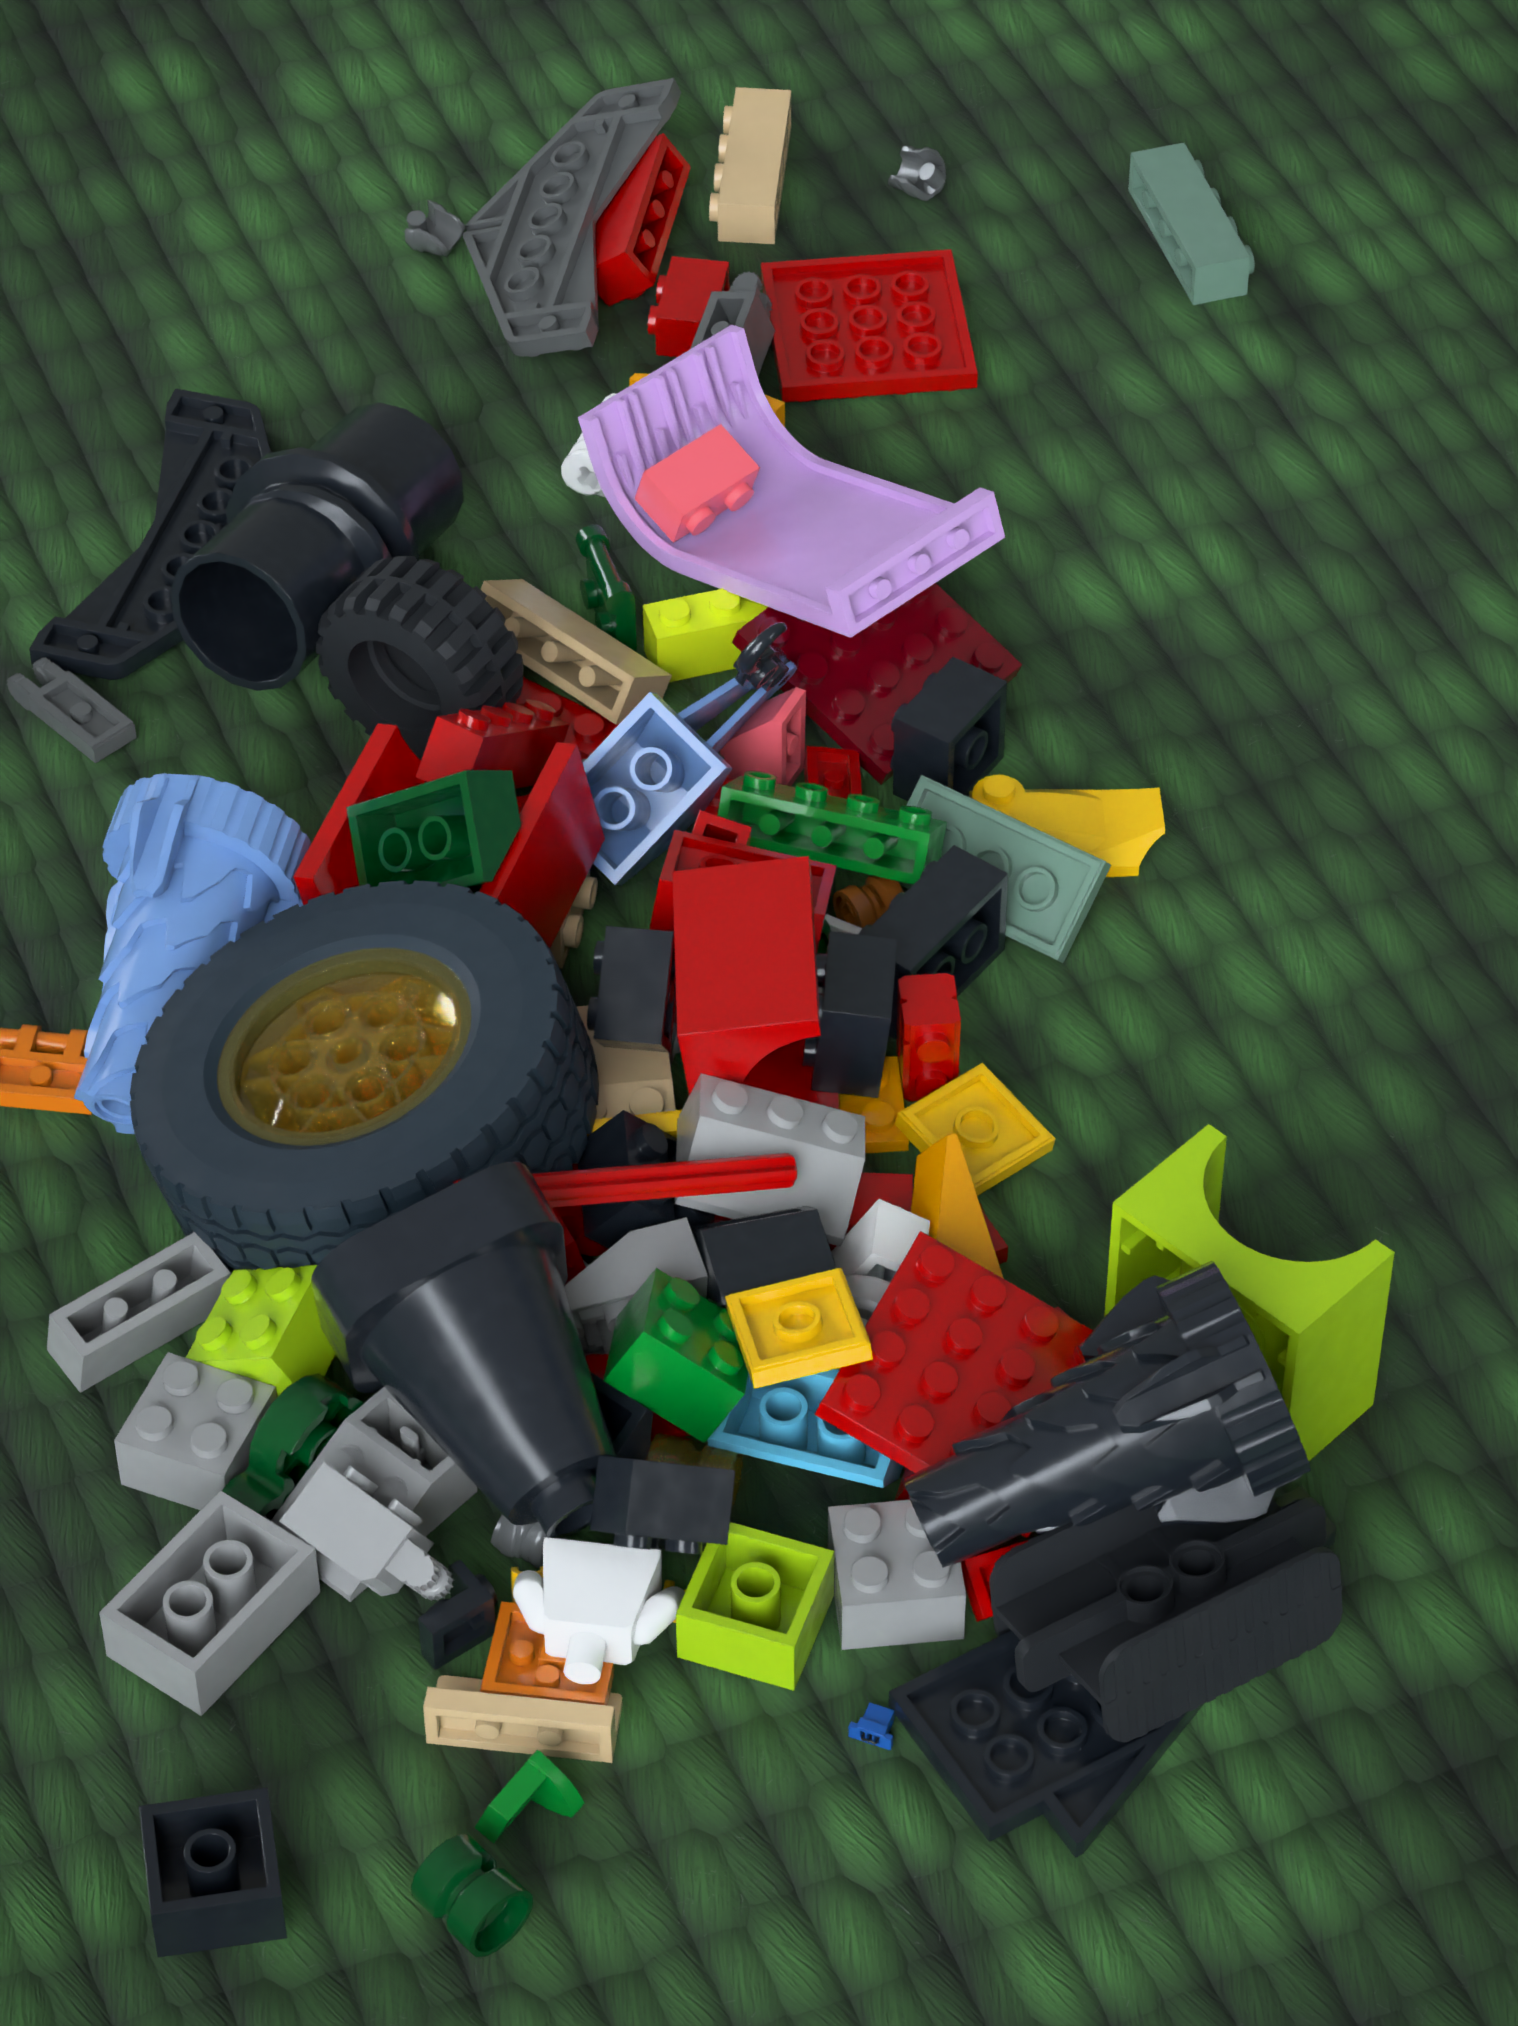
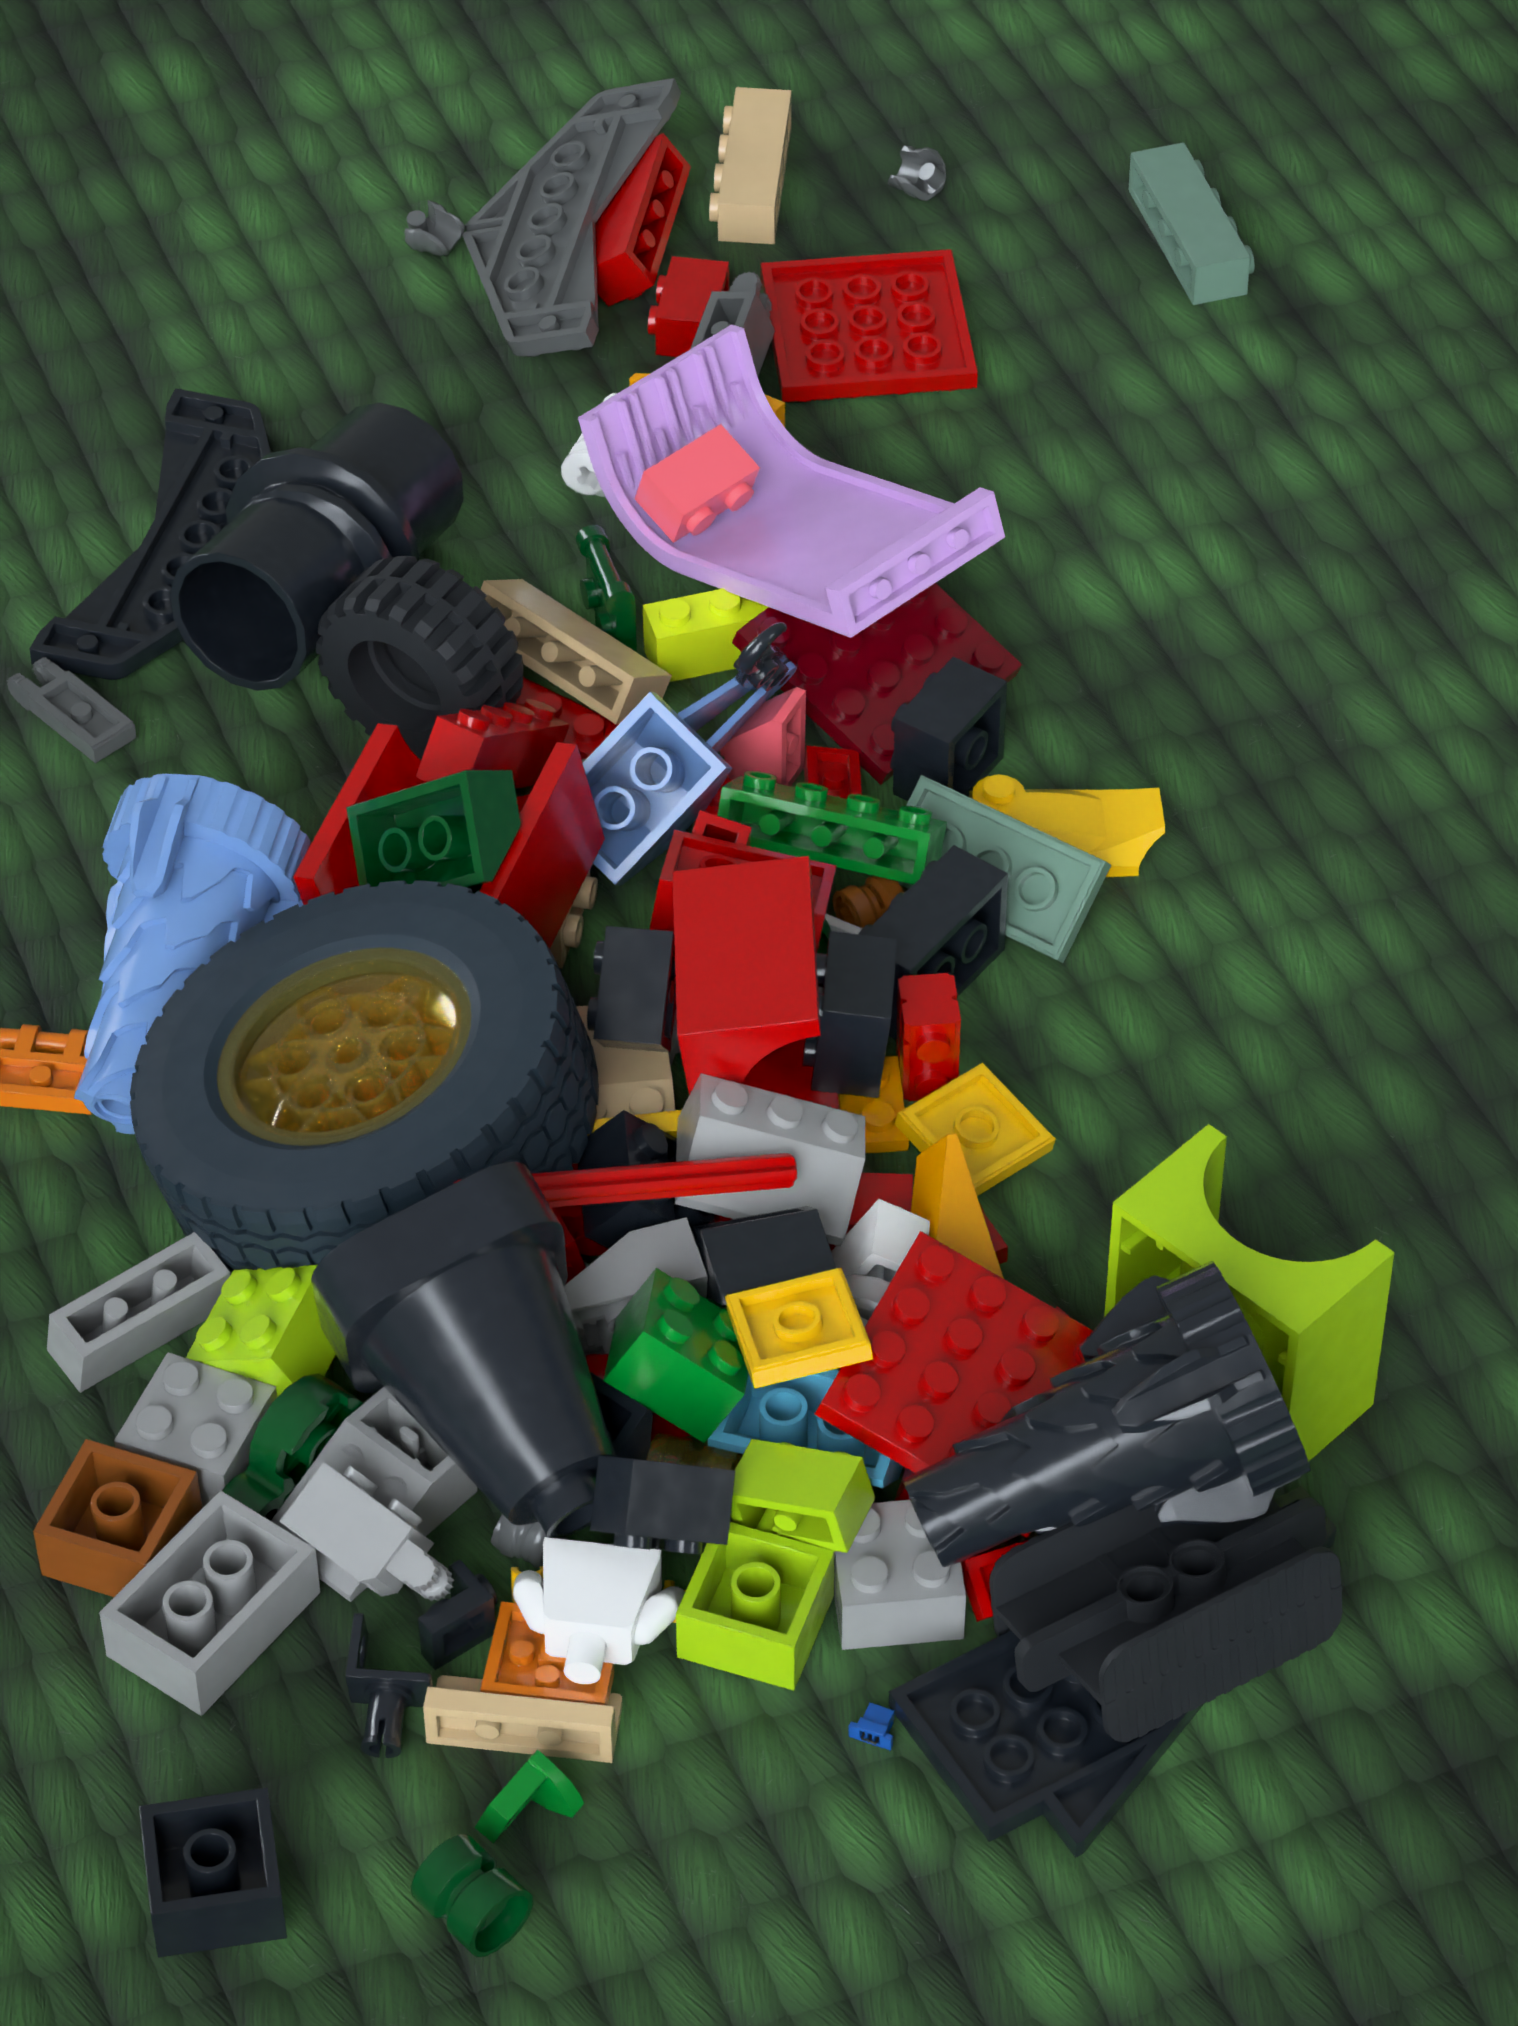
(113, 1517): none -> dark orange brick
(384, 1692): none -> black bracket
(802, 1493): none -> lime brick

